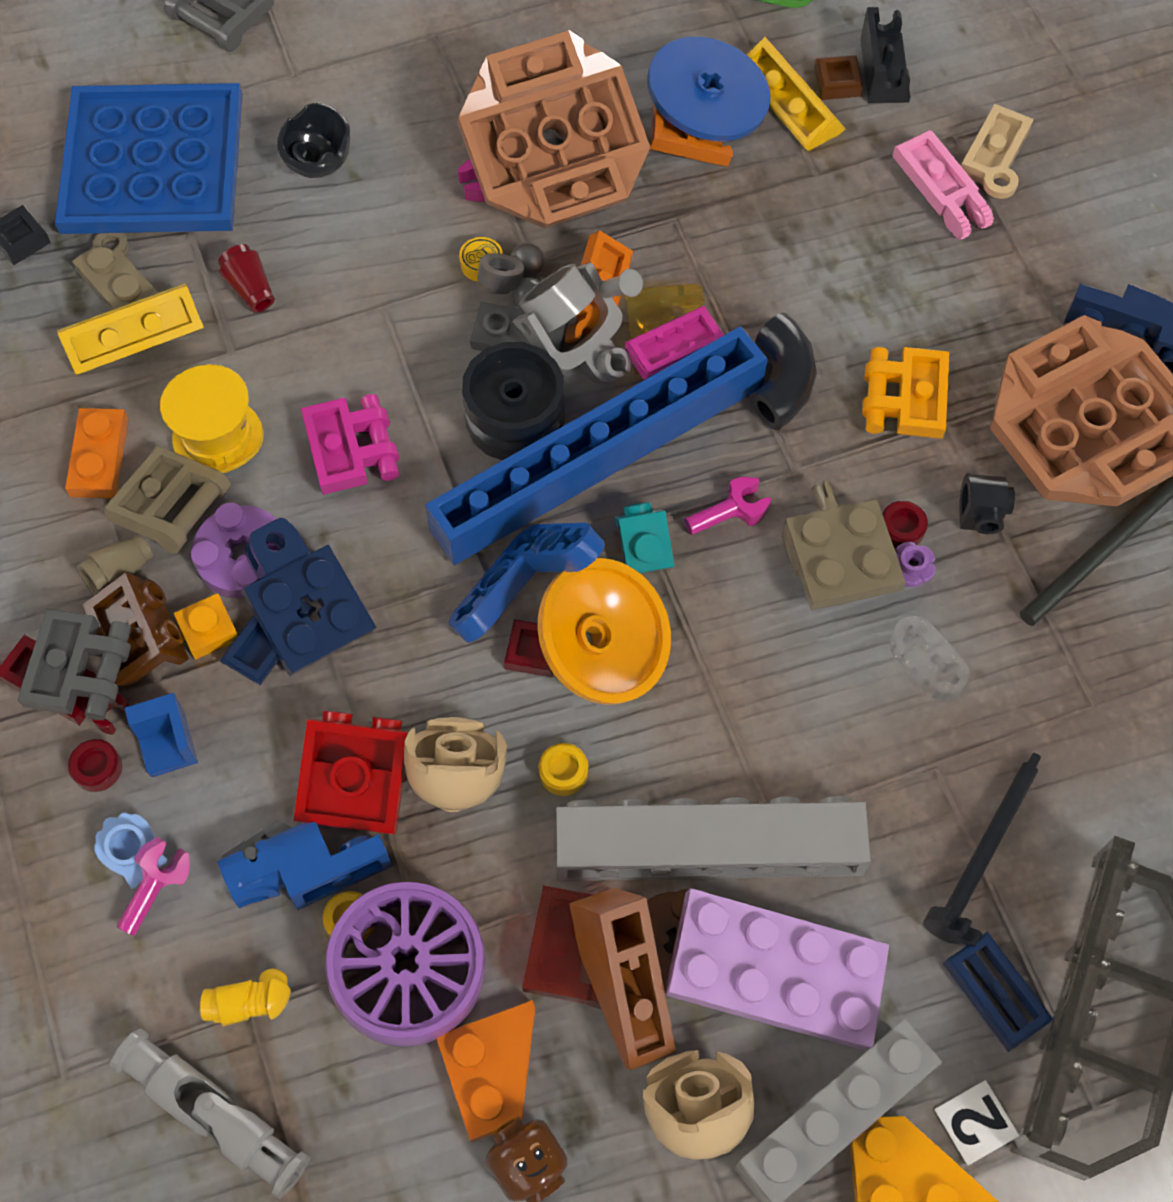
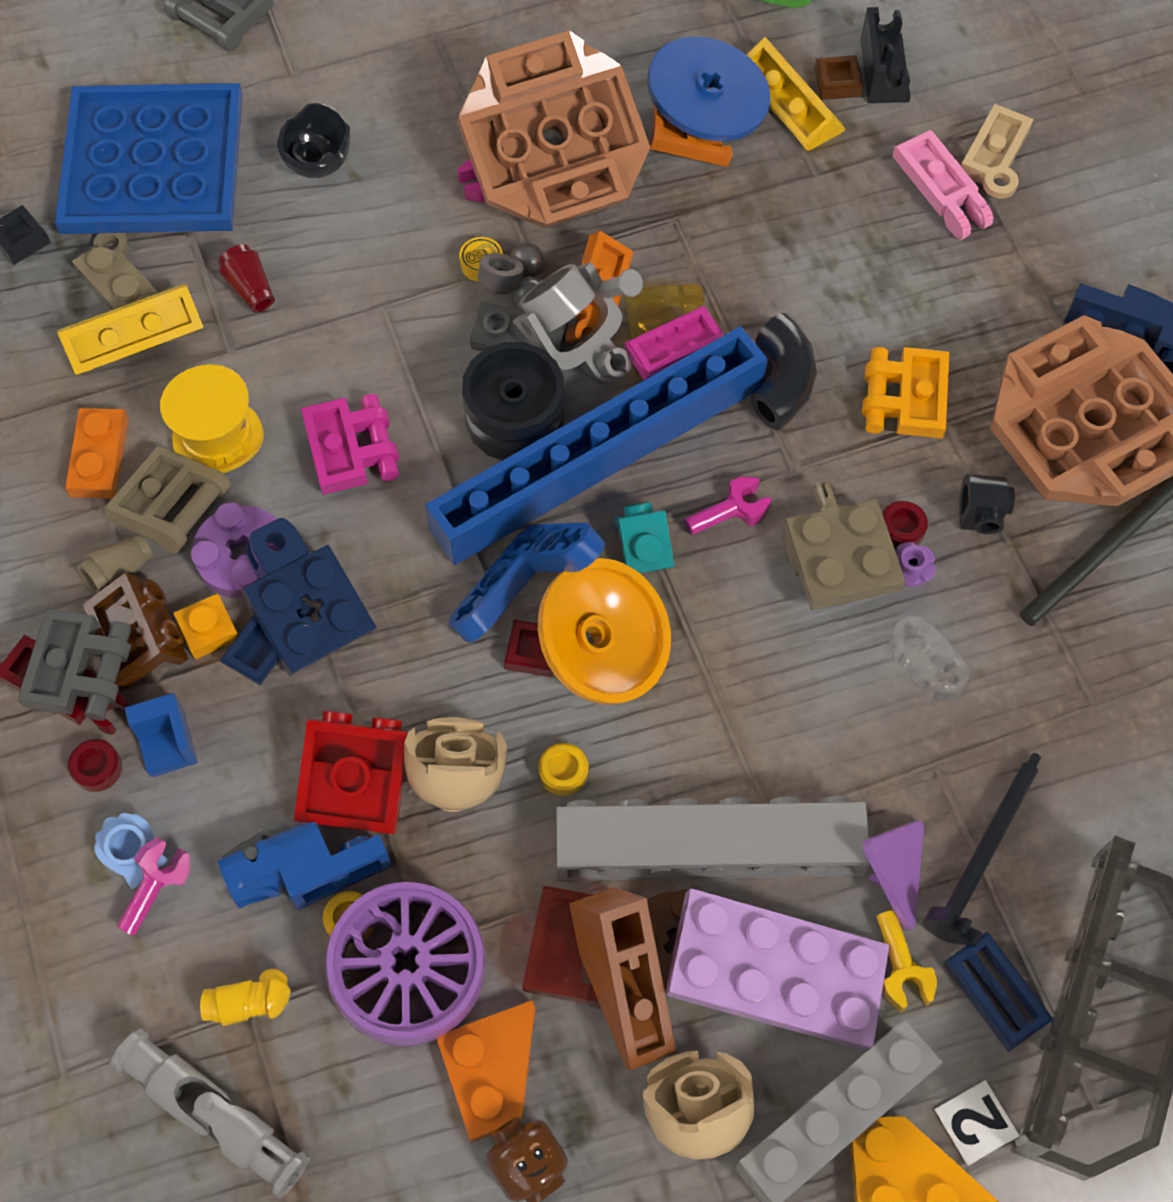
(897, 867): none -> medium lavender piece
(903, 967): none -> yellow bar

